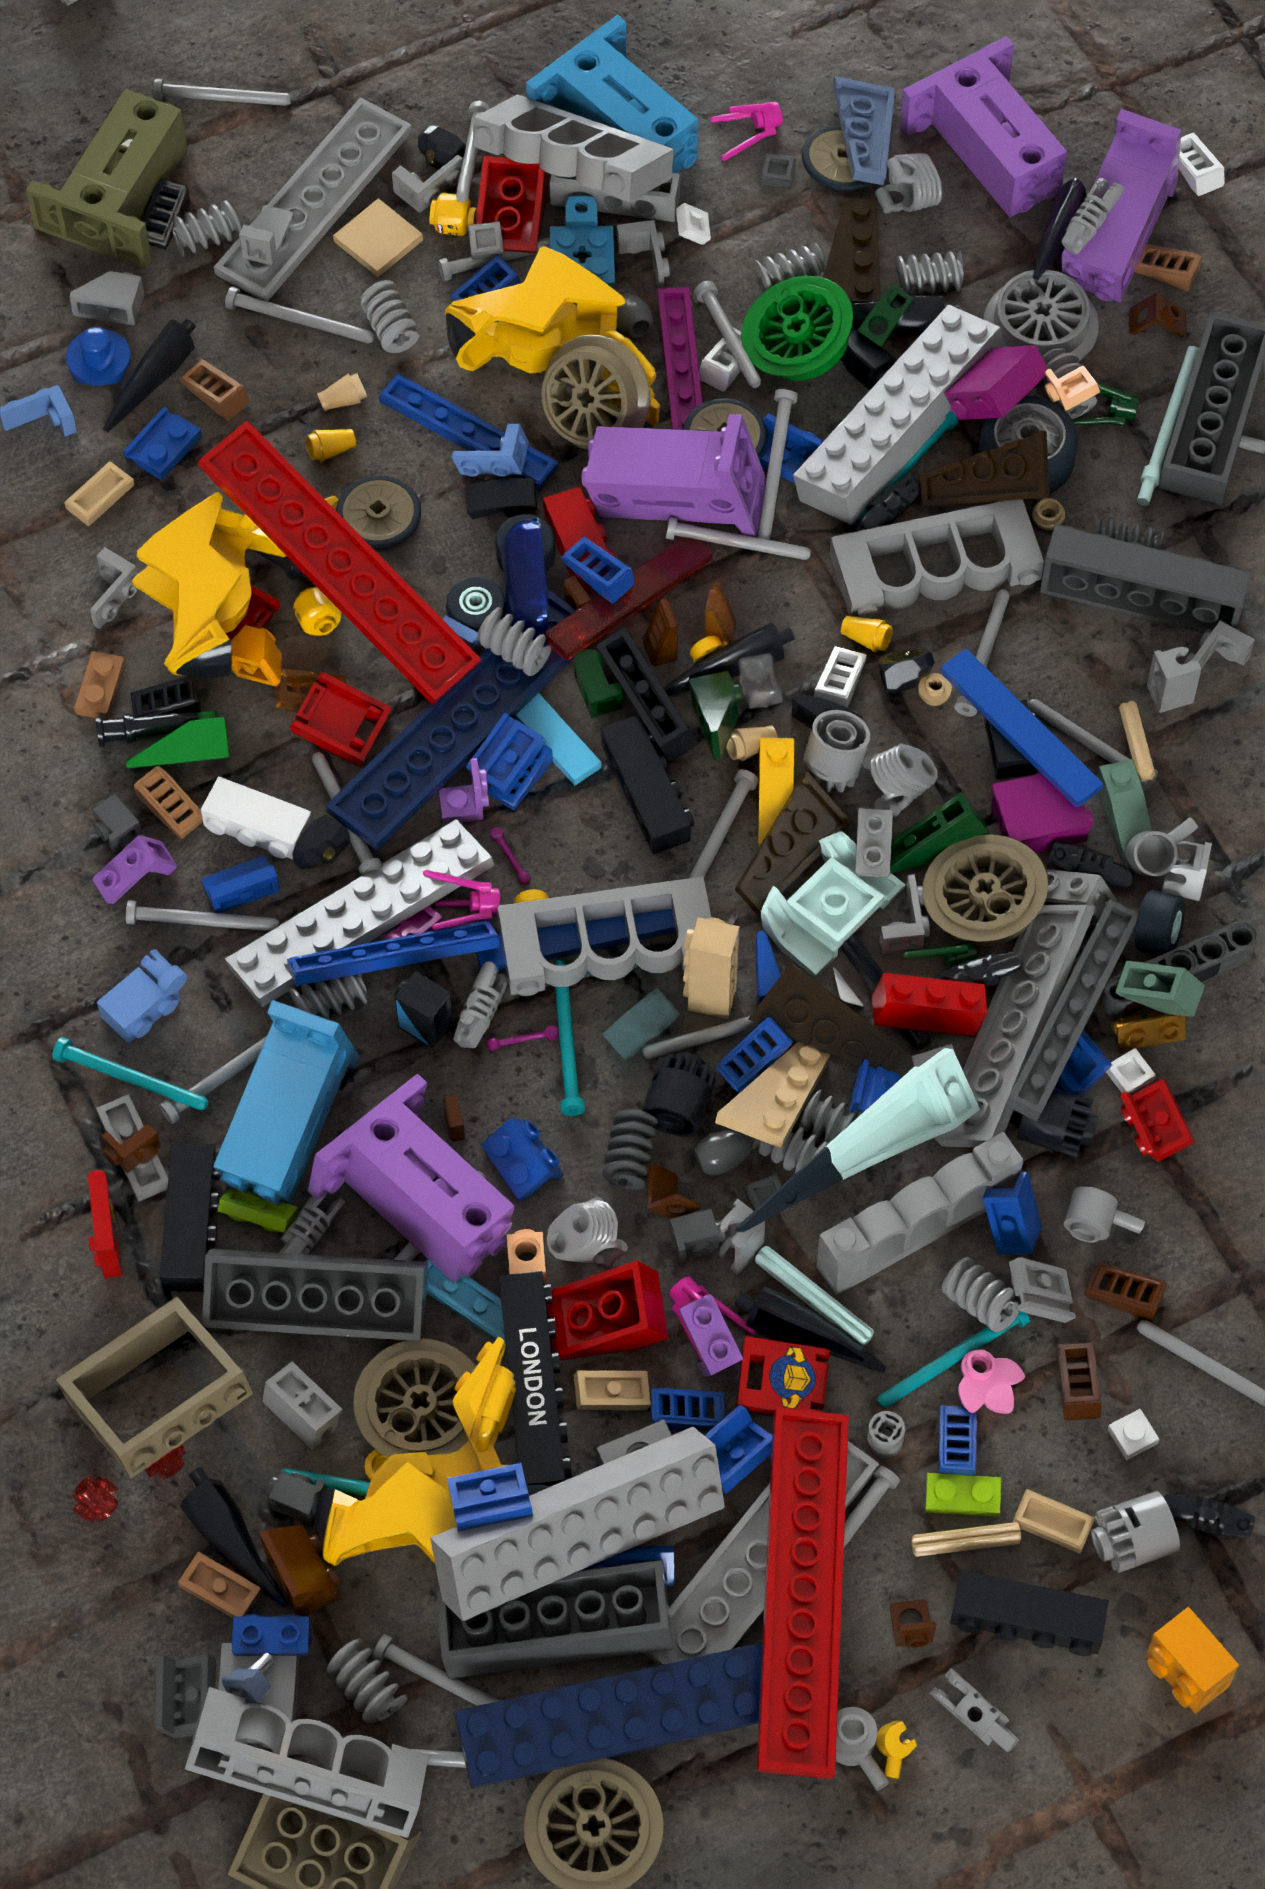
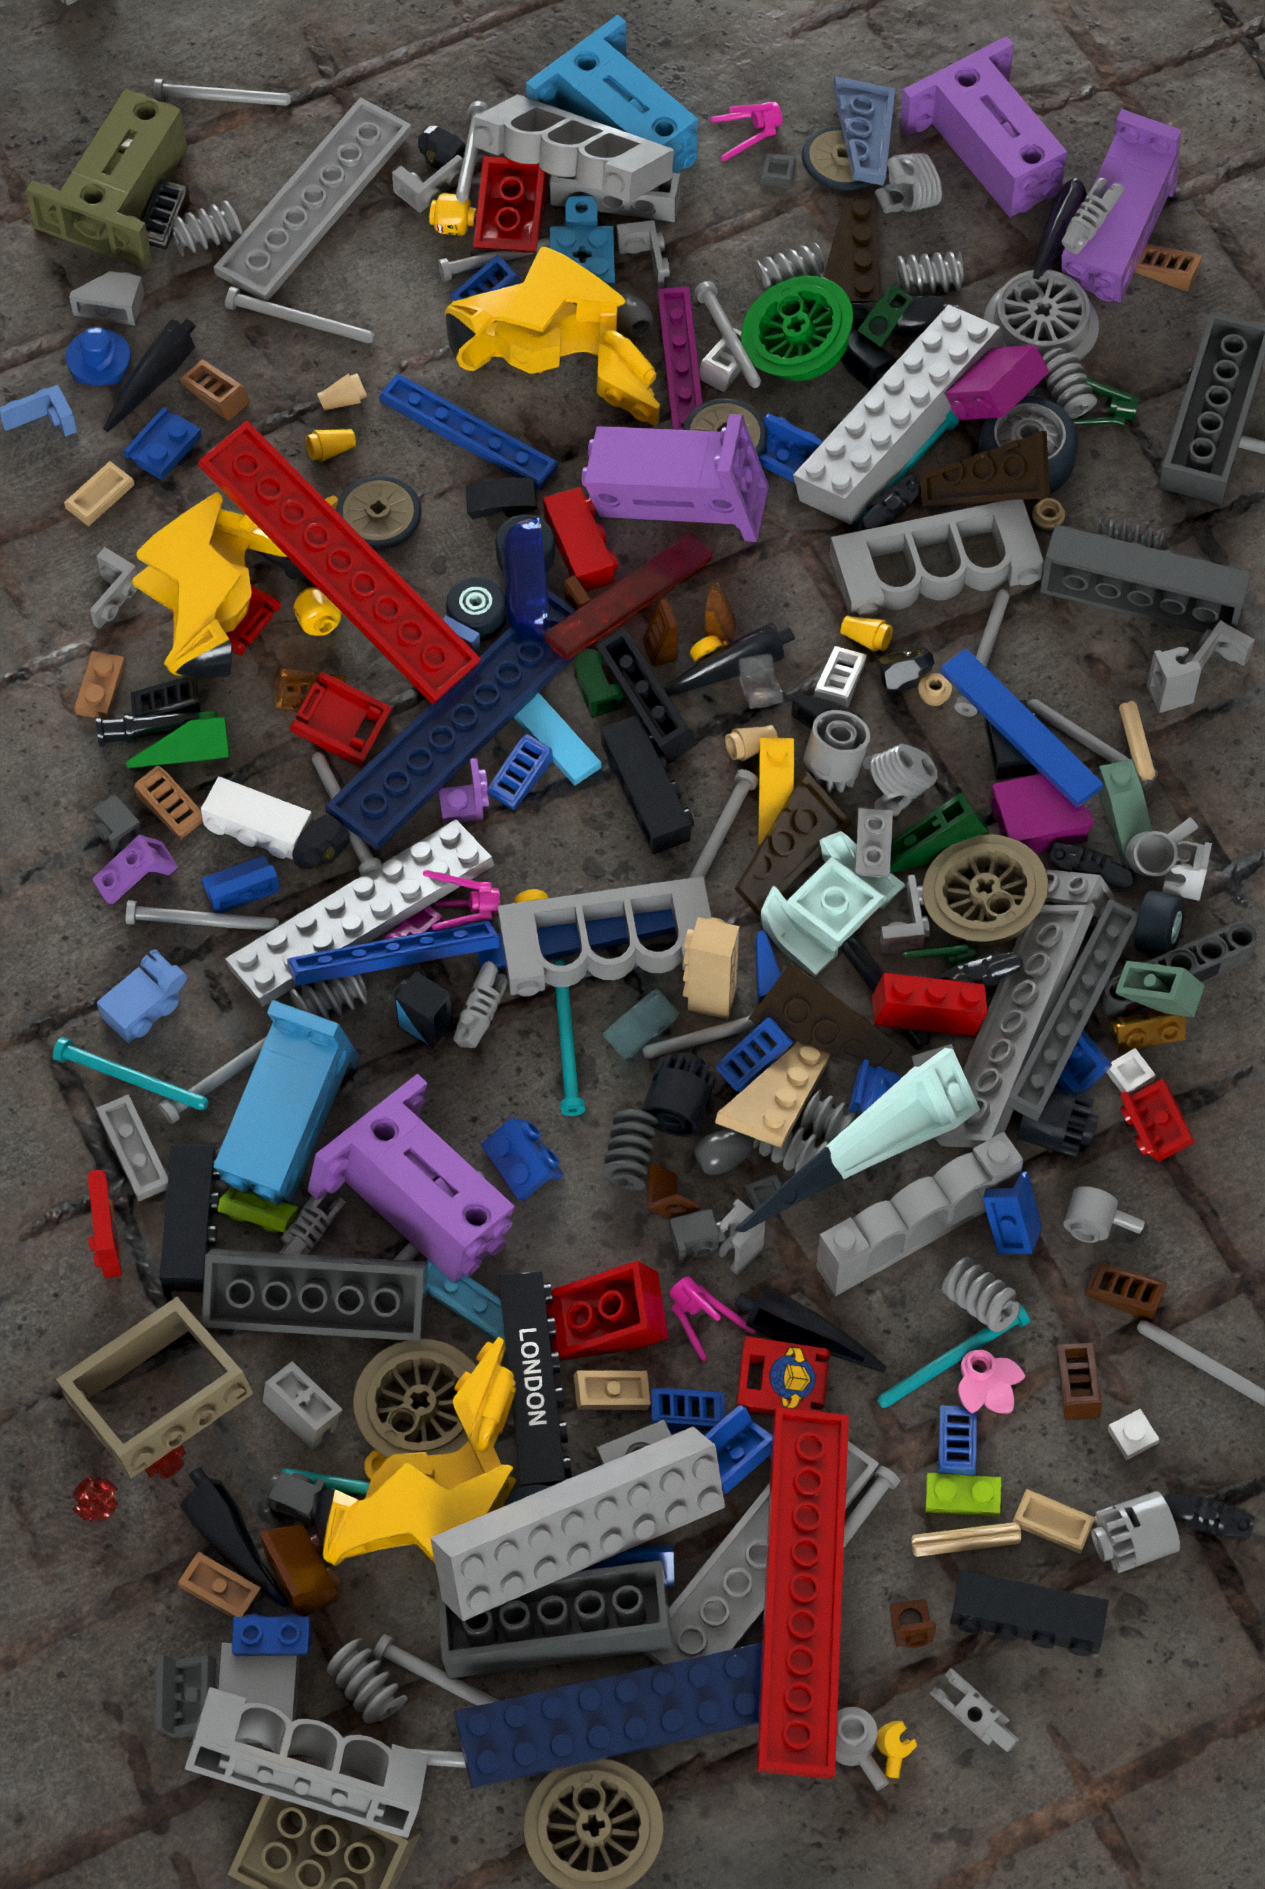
(135, 1150): reddish brown bracket -> none
(249, 1682): sand blue piece -> none
(256, 656): light orange slope -> none
(266, 237): light grey bracket -> none
(378, 237): tan tile -> none
(389, 317): light grey piece -> none
(453, 1117): reddish brown tile -> none
(486, 240): light grey tile -> none
(489, 1496): blue plate -> none
(497, 835): magenta hinge -> none
(501, 463): medium blue bracket -> none
(507, 753): blue plate -> none
(512, 643): light grey piece -> none
(526, 1241): light nougat brick -> none
(550, 1033): magenta hinge -> none
(584, 1232): light grey piece -> none
(611, 585): blue slope -> none
(624, 369): dark tan piece -> none
(693, 223): white plate -> none
(710, 1335): medium lavender bracket -> none
(716, 708): dark green slope -> none
(735, 540): light grey bar -> none
(785, 399): light grey bar -> none
(813, 1295): light aqua axle -> none
(845, 991): white sticker -> none
(885, 1443): light grey wheel -> none
(1042, 1289): light grey plate -> none
(1071, 388): light nougat bracket -> none
(1152, 472): light aqua bar -> none
(1159, 311): reddish brown bracket -> none
(1191, 1661): light orange brick -> none
(1211, 171): white slope -> none

